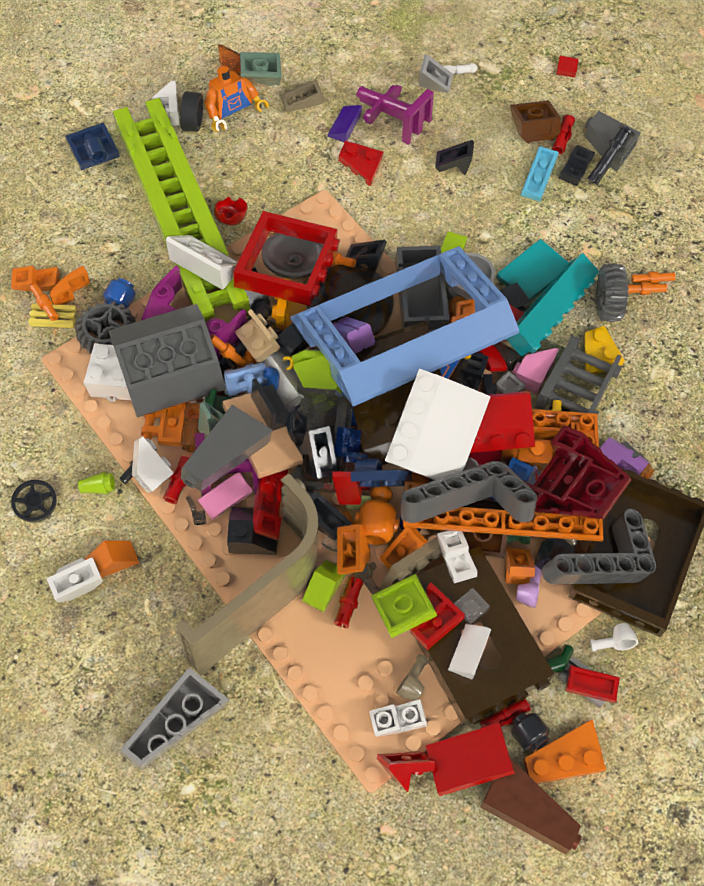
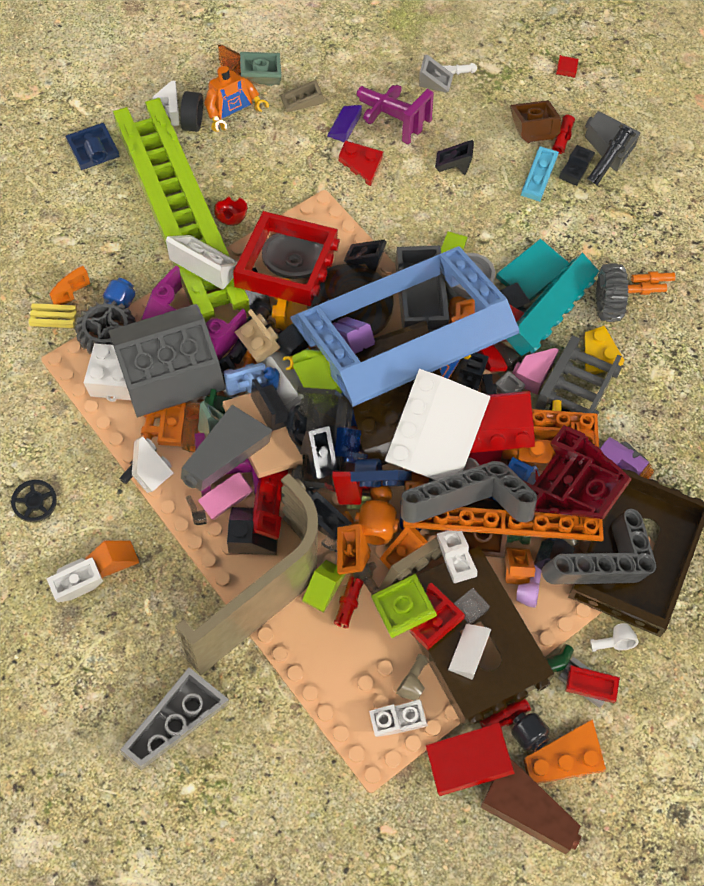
(26, 276): orange slope -> none
(44, 302): orange bar -> none
(97, 484): lime cone -> none
(176, 483): red pin -> none
(227, 351): orange bar -> none
(341, 260): orange bar -> none
(402, 765): red slope -> none

